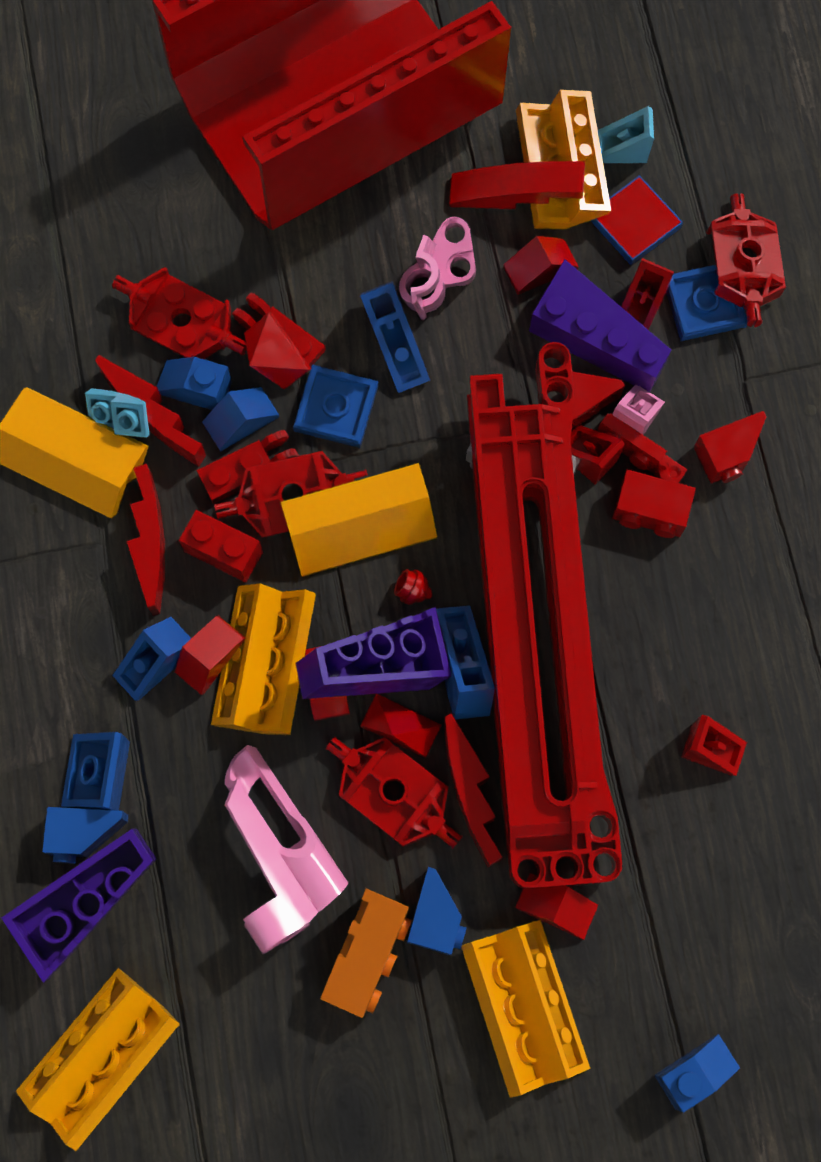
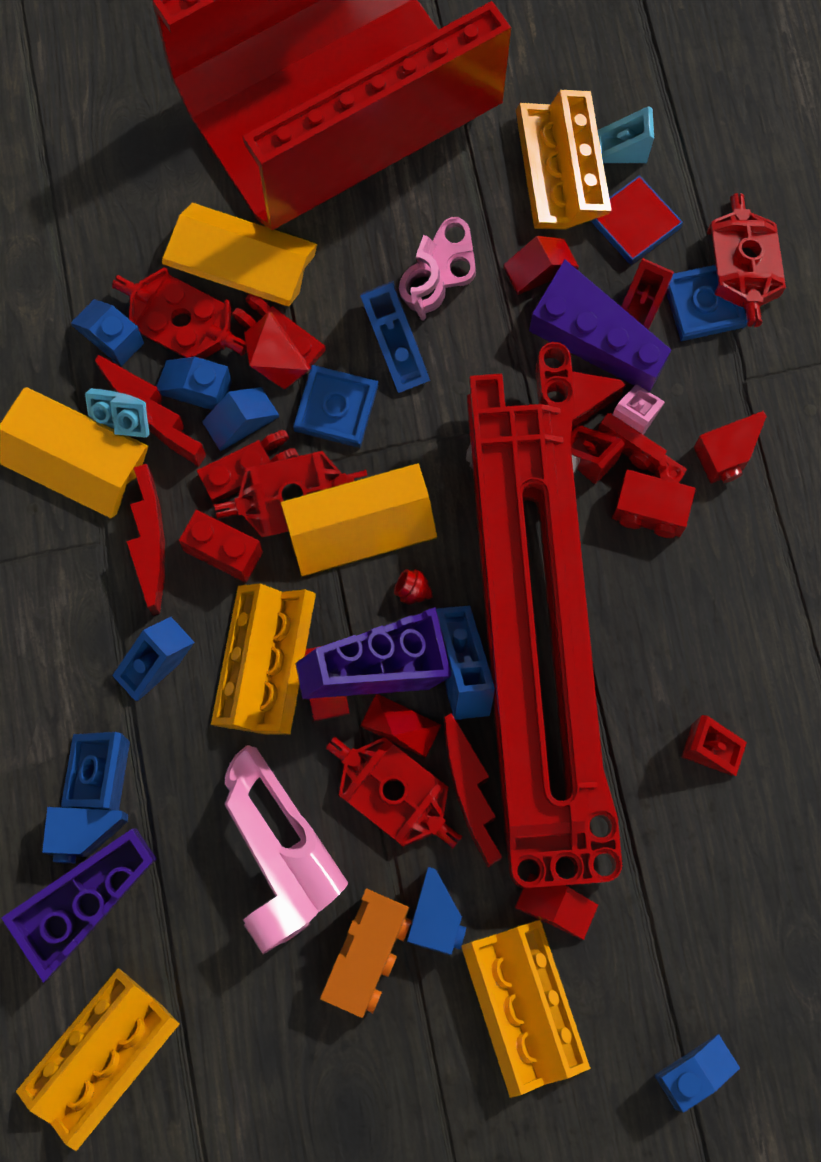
(109, 331): none -> blue slope
(208, 654): red slope -> none
(239, 254): none -> light orange slope
(517, 183): red slope -> none

